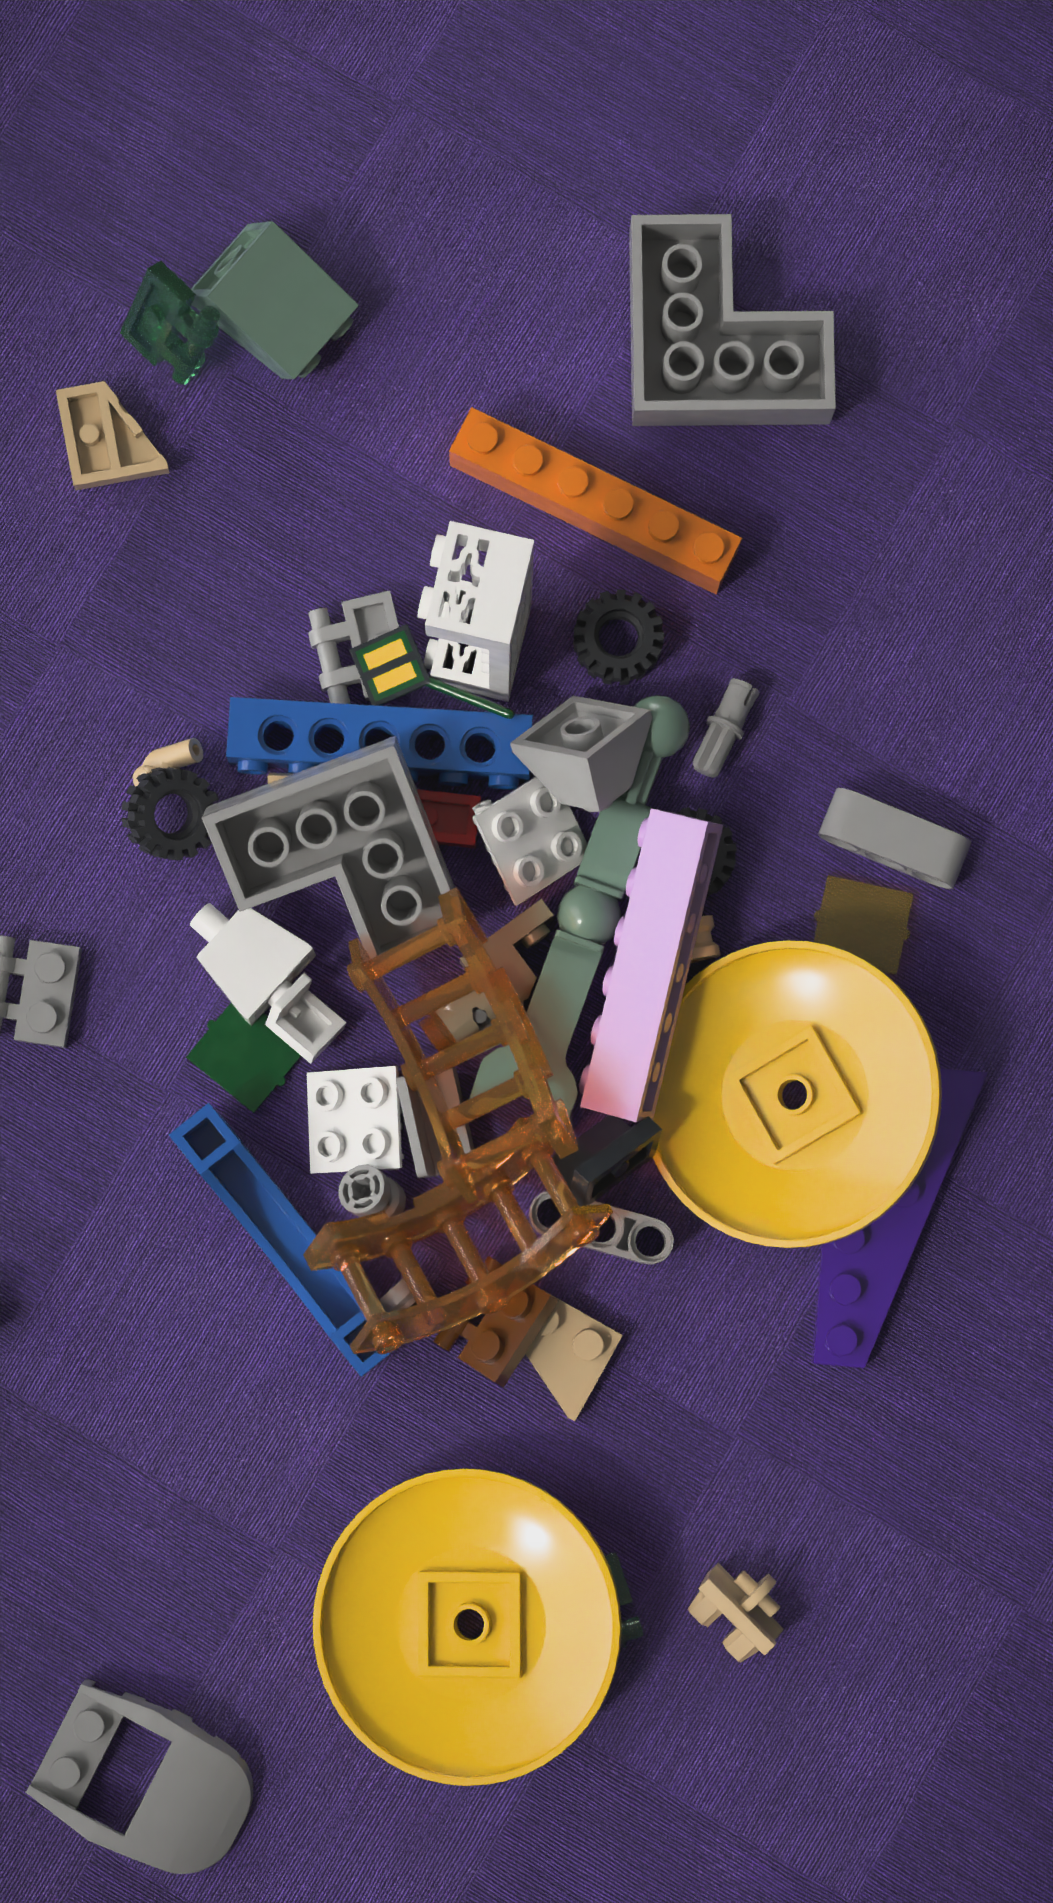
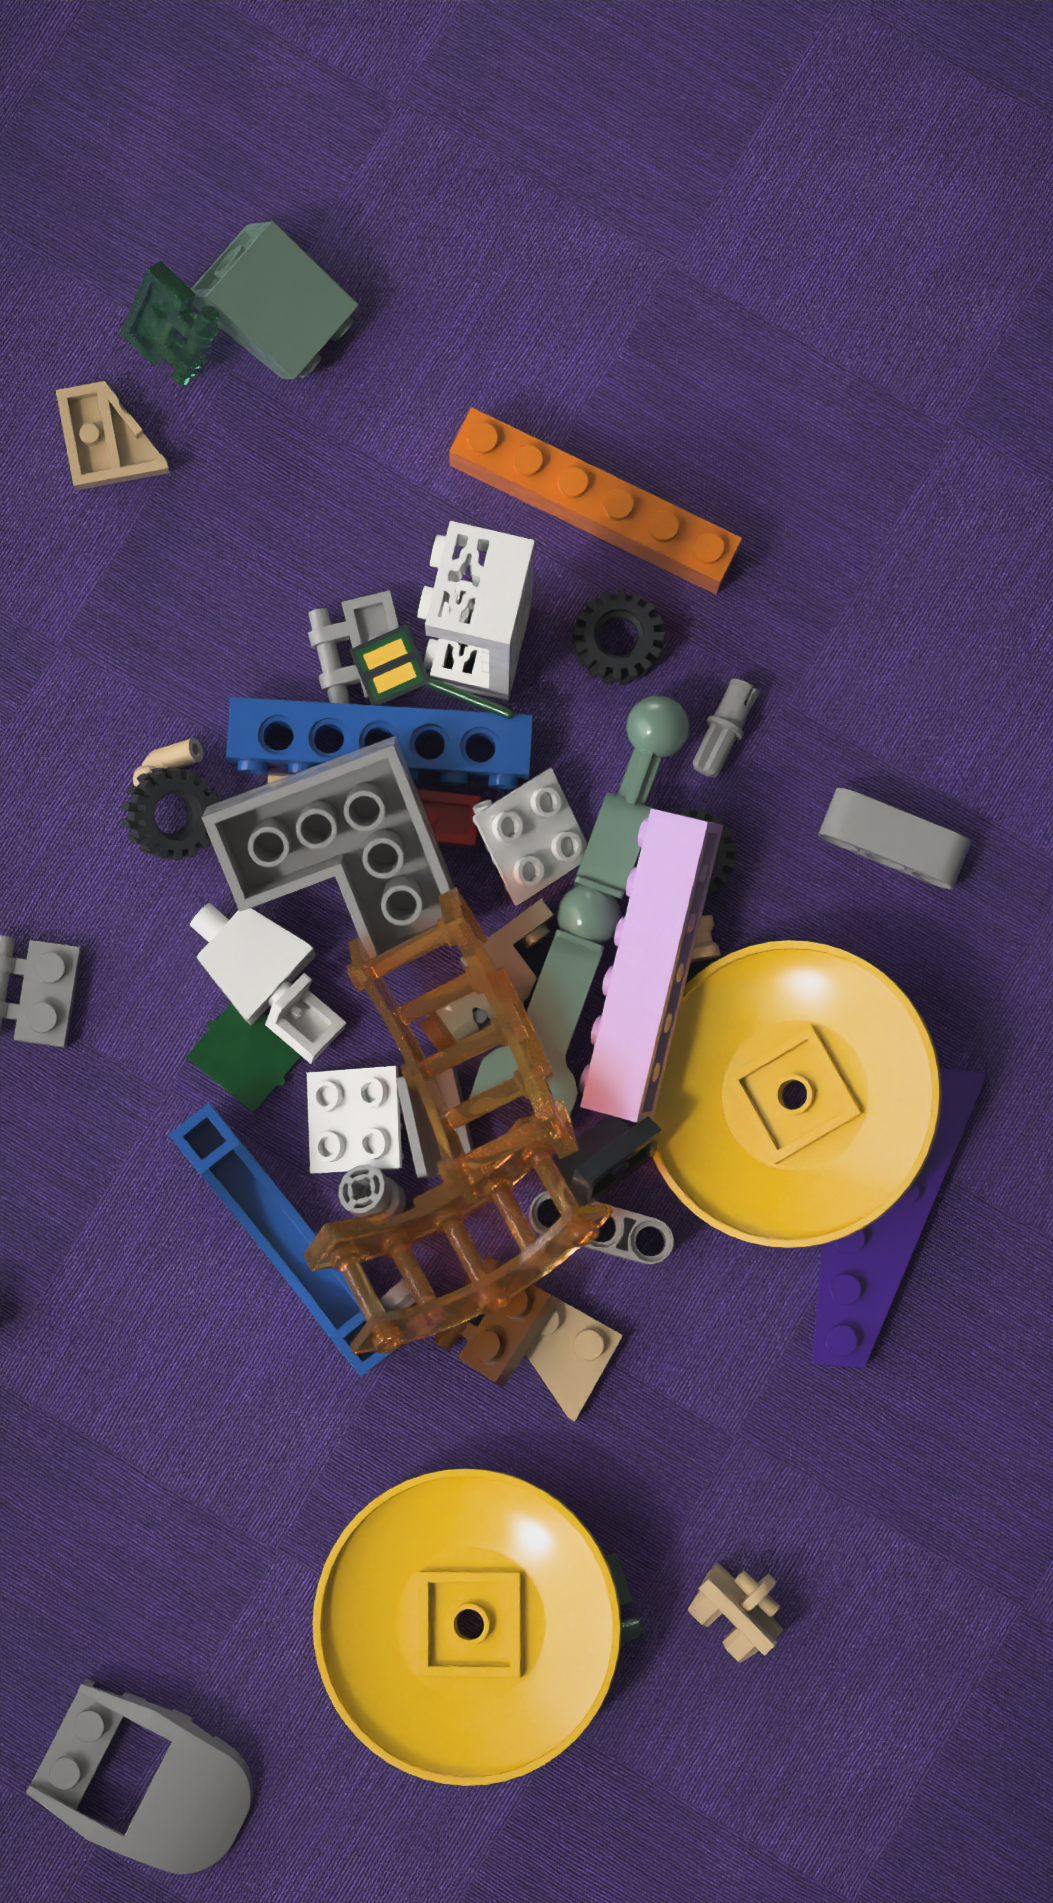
(585, 751): light grey slope -> none
(698, 357): light grey brick -> none
(864, 921): clear yellow piece -> none

